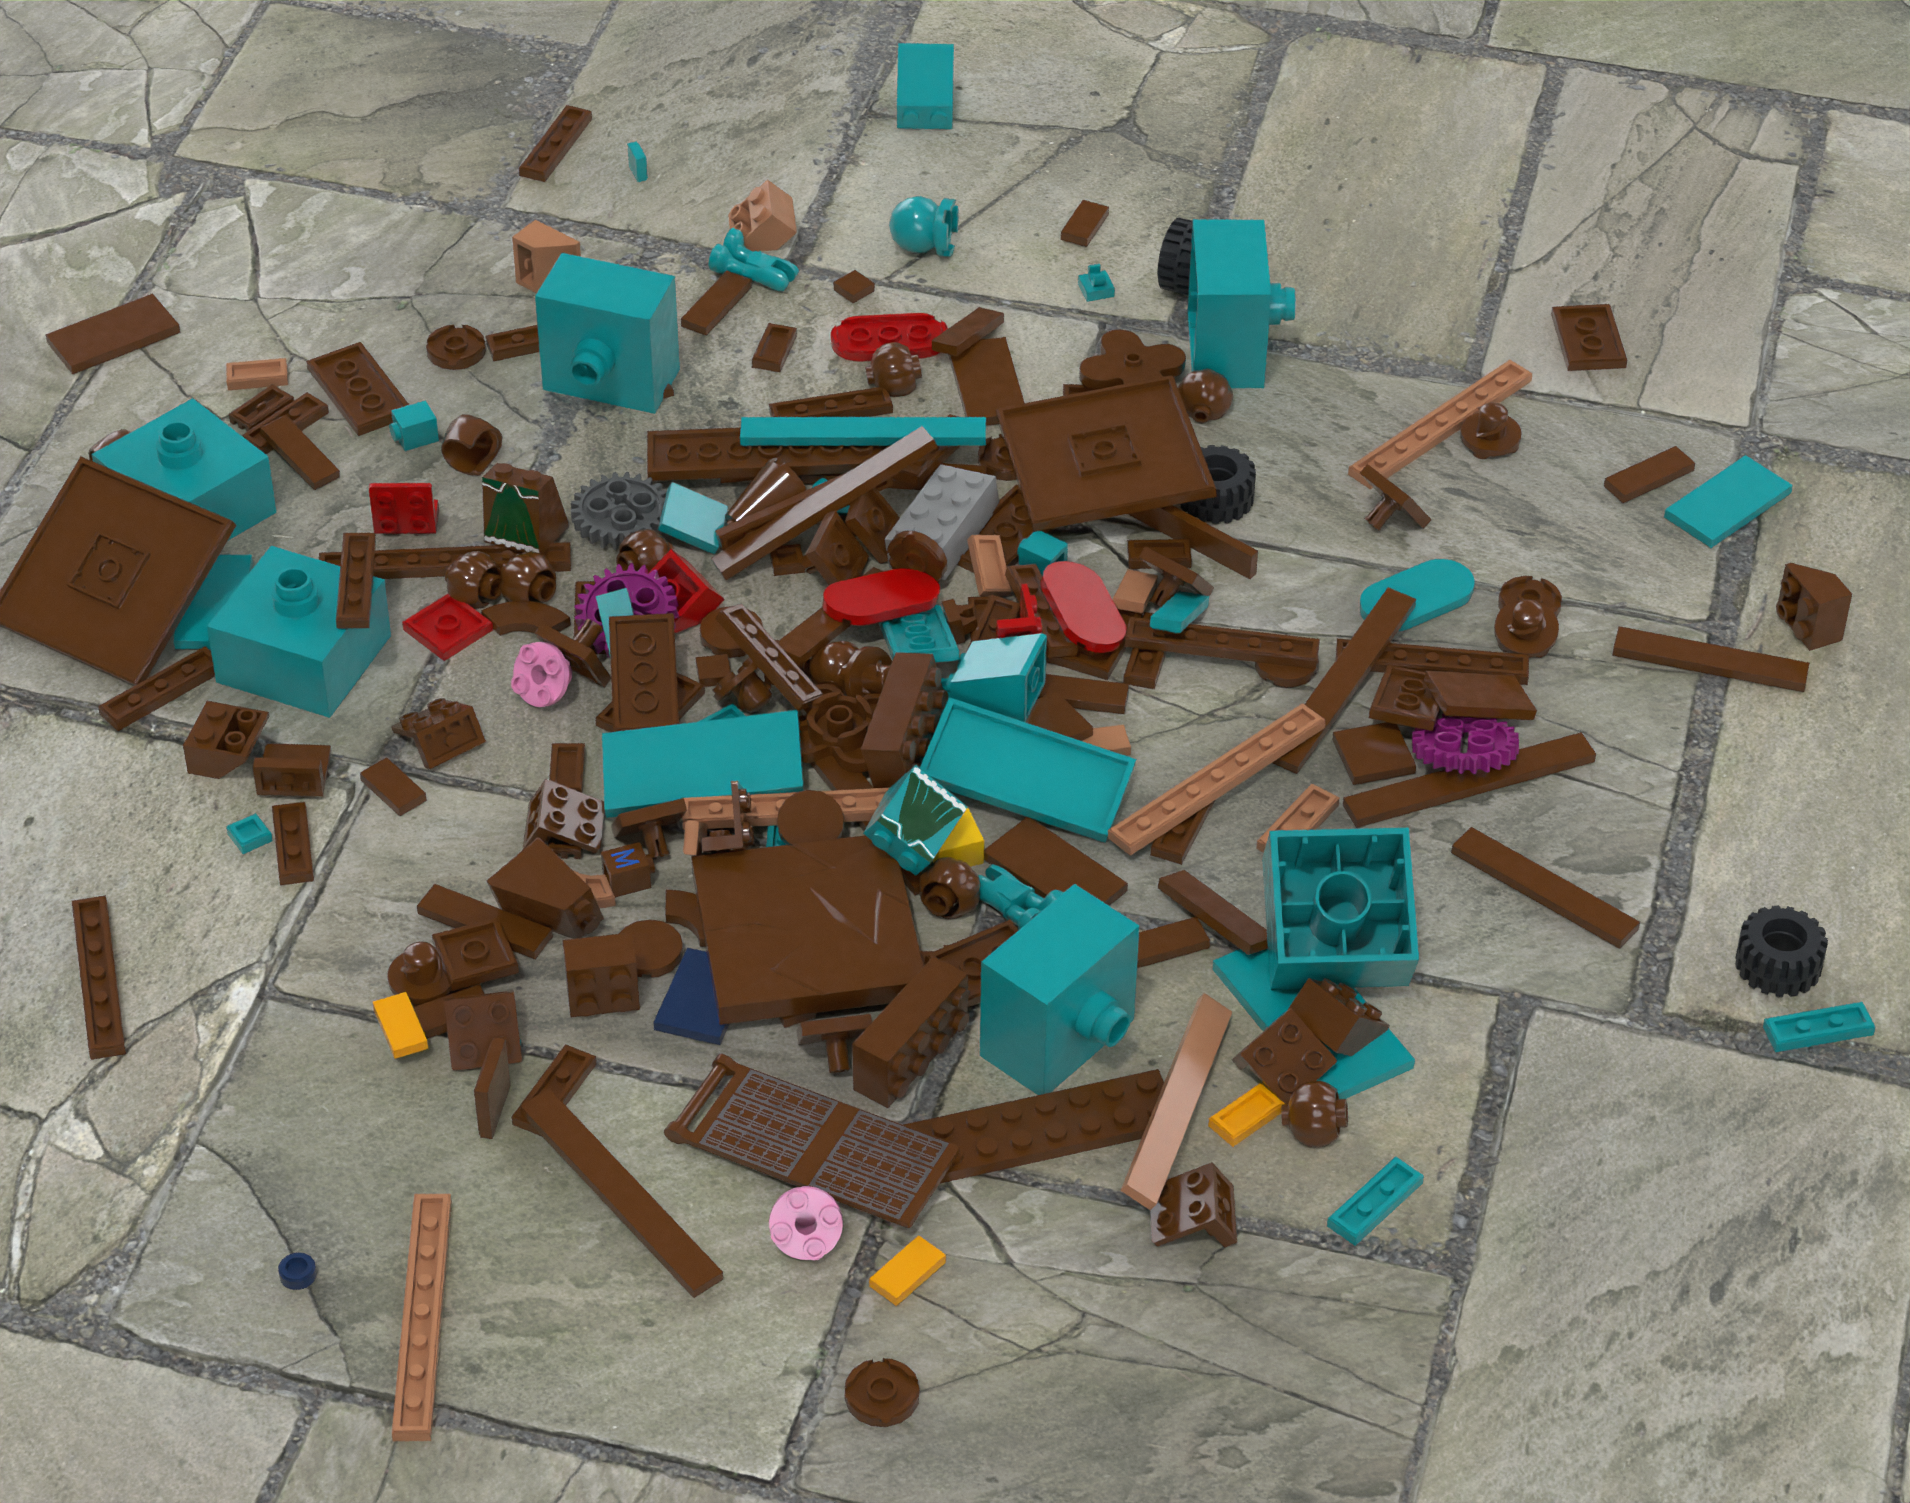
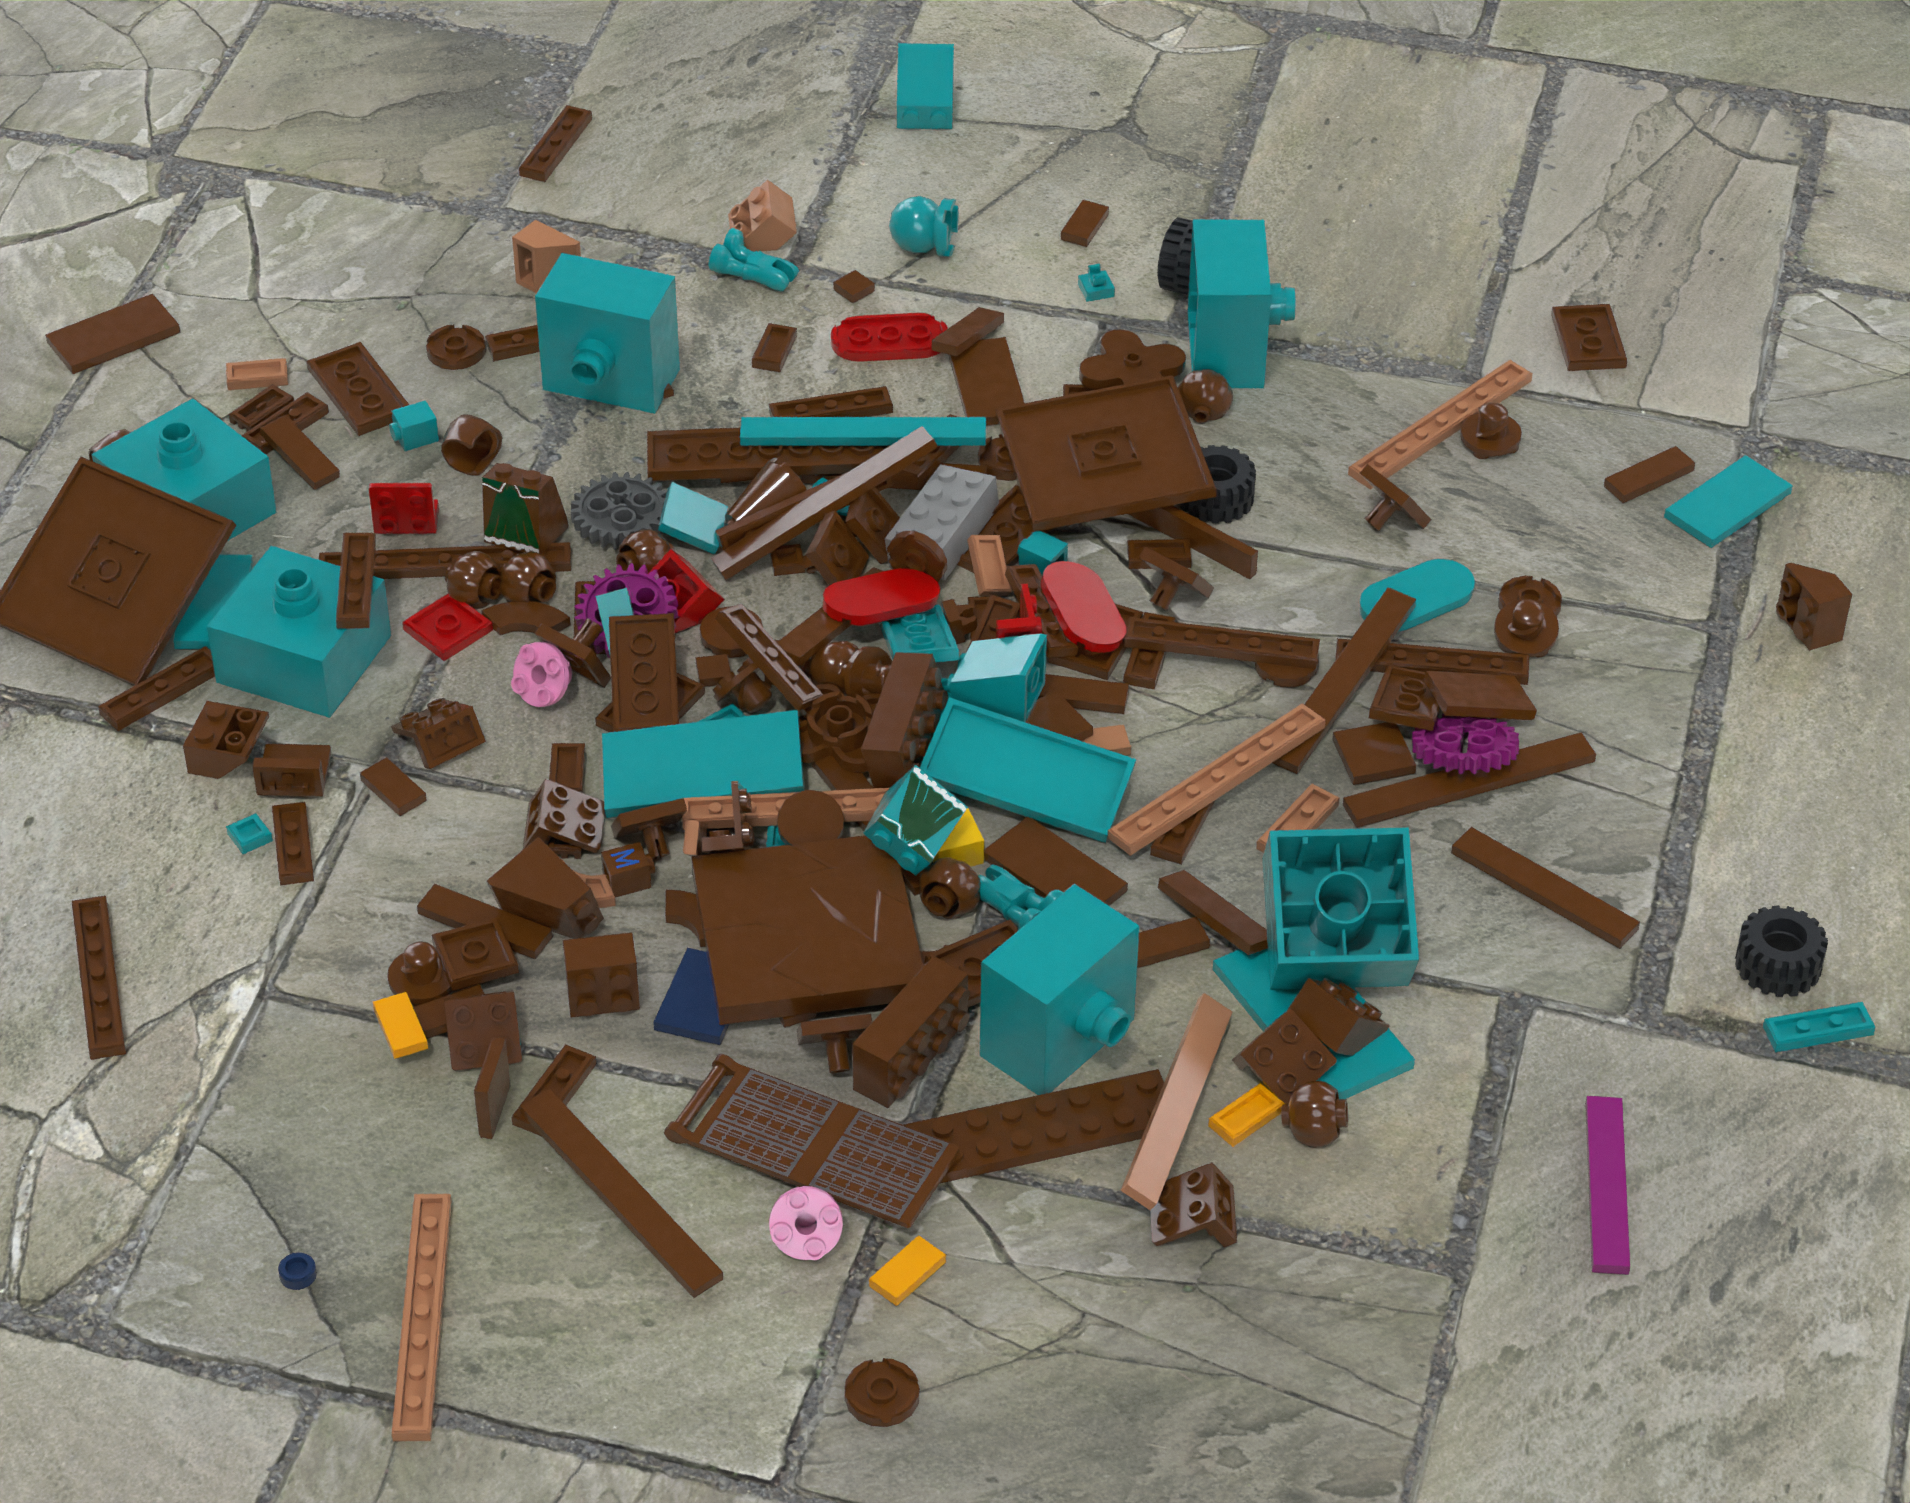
(637, 161): teal tile -> none
(656, 947): reddish brown tile -> none
(716, 303): reddish brown tile -> none
(894, 369): reddish brown plant -> none
(1135, 591): nougat tile -> none
(1179, 612): teal tile -> none
(1375, 1201): teal tile -> none
(1607, 1185): none -> magenta tile
(1711, 659): reddish brown tile -> none

